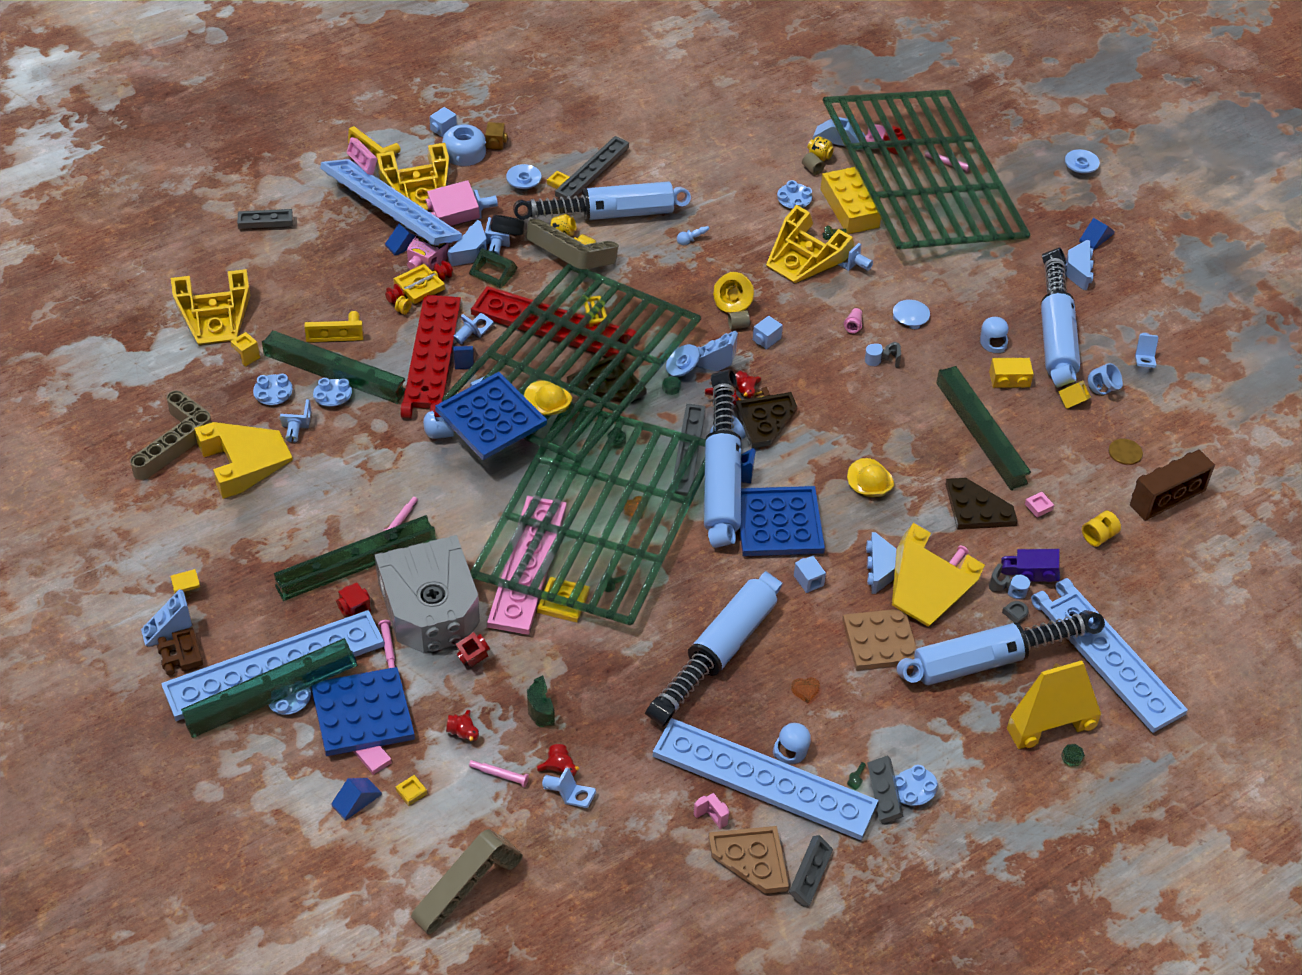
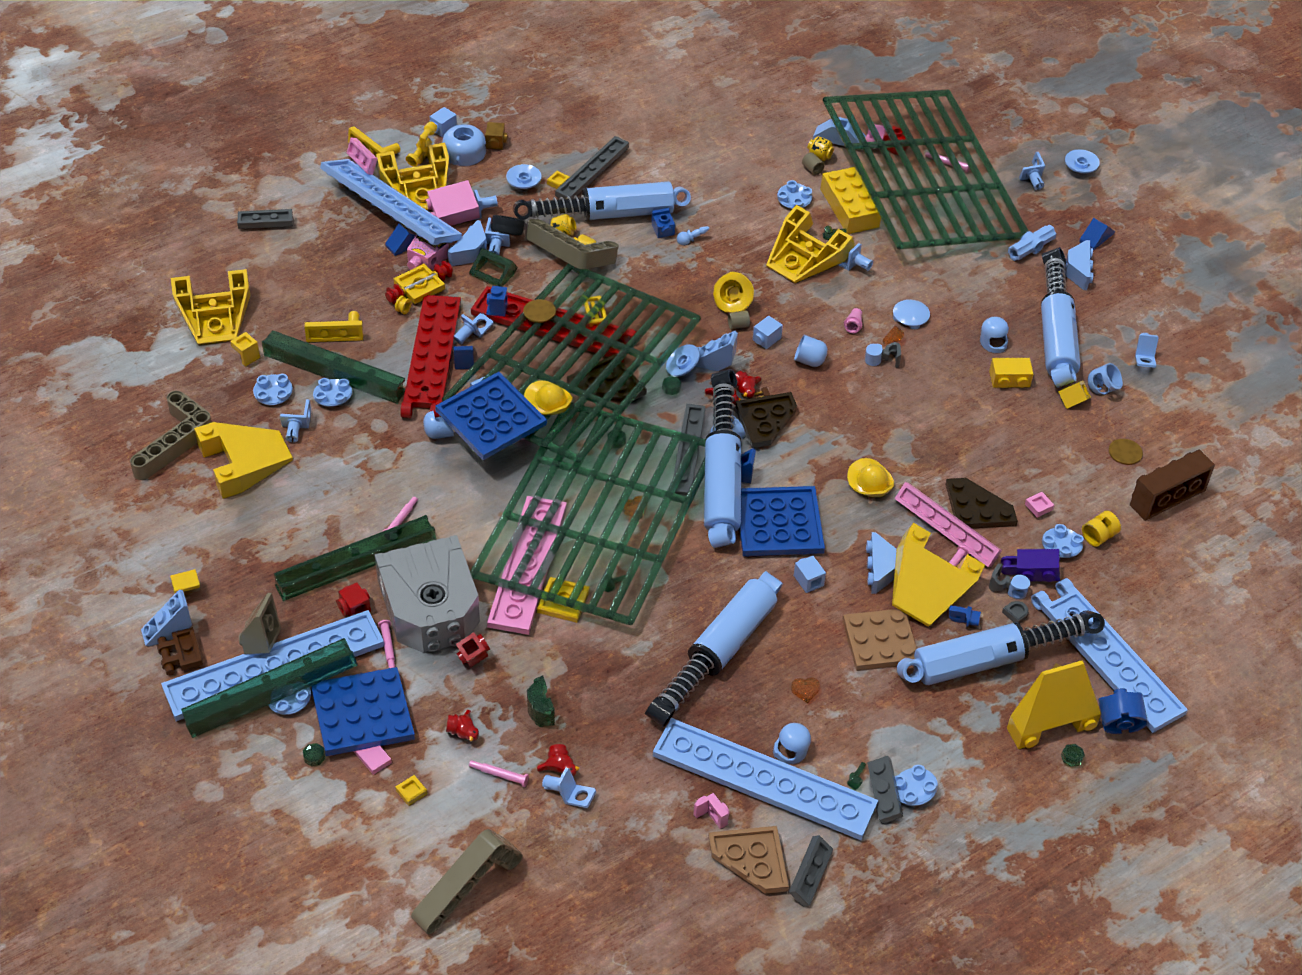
(261, 628): none -> dark tan slope
(313, 754): none -> clear green tile
(354, 796): blue slope -> none
(422, 145): none -> yellow piece
(497, 301): none -> blue brick
(539, 311): none -> pearl gold piece
(663, 223): none -> blue brick
(811, 351): none -> light blue helmet
(894, 335): none -> clear orange tile
(948, 524): none -> bright pink plate
(964, 615): none -> blue piece
(983, 427): clear green tile -> none
(1032, 242): none -> light blue piece
(1034, 172): none -> light blue bracket
(1064, 539): none -> light blue dish
(1123, 711): none -> blue brick

